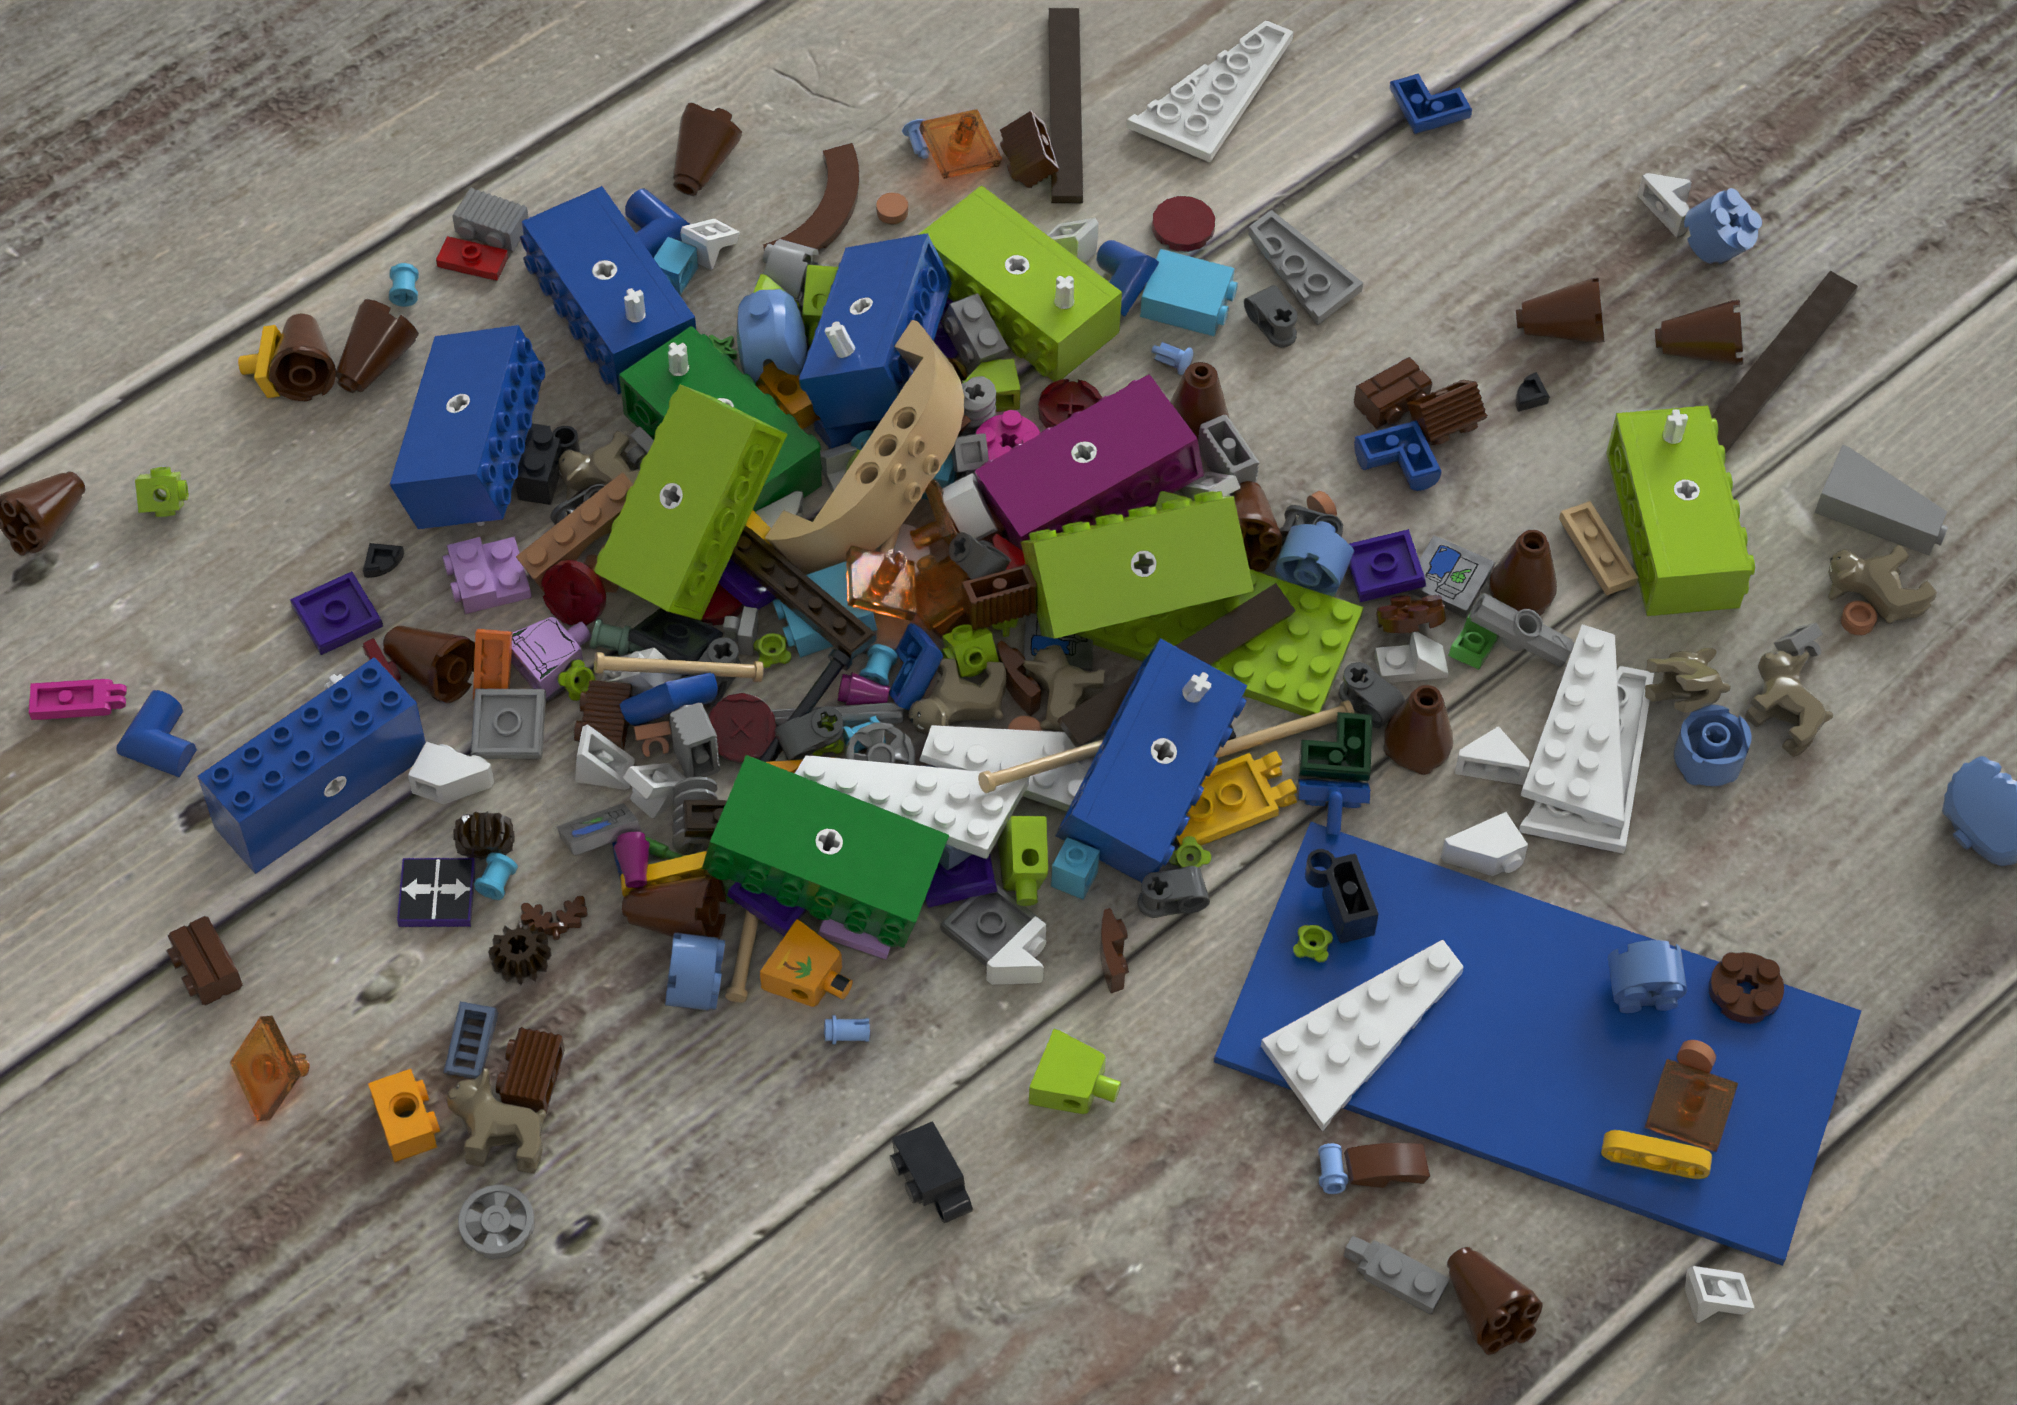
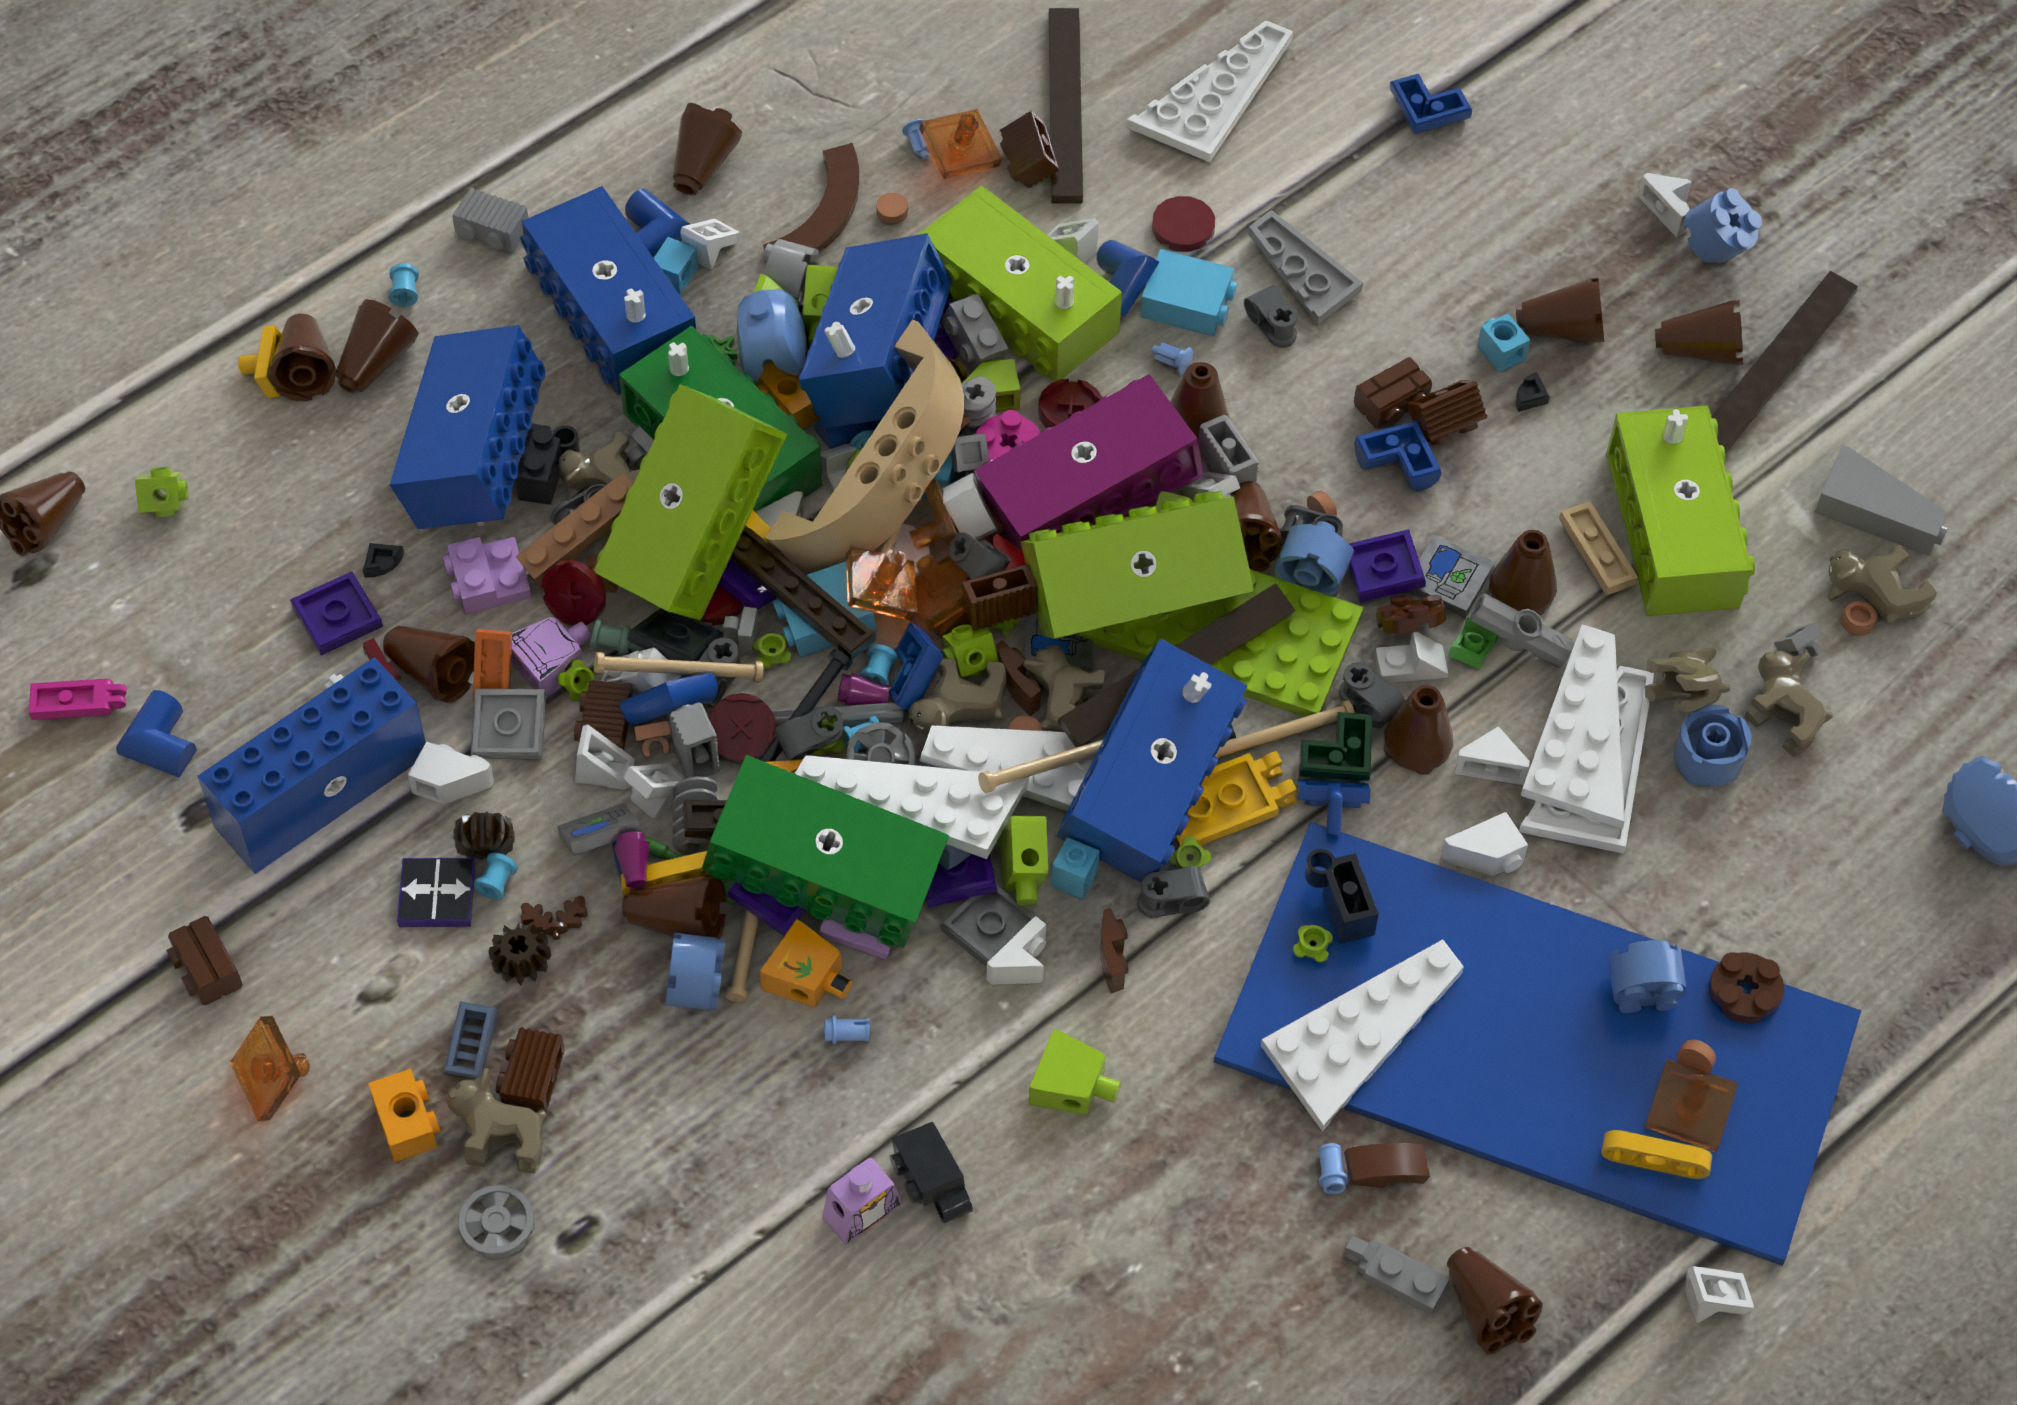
(472, 258): red plate -> none
(863, 1196): none -> lavender torso
(1503, 342): none -> medium azure brick

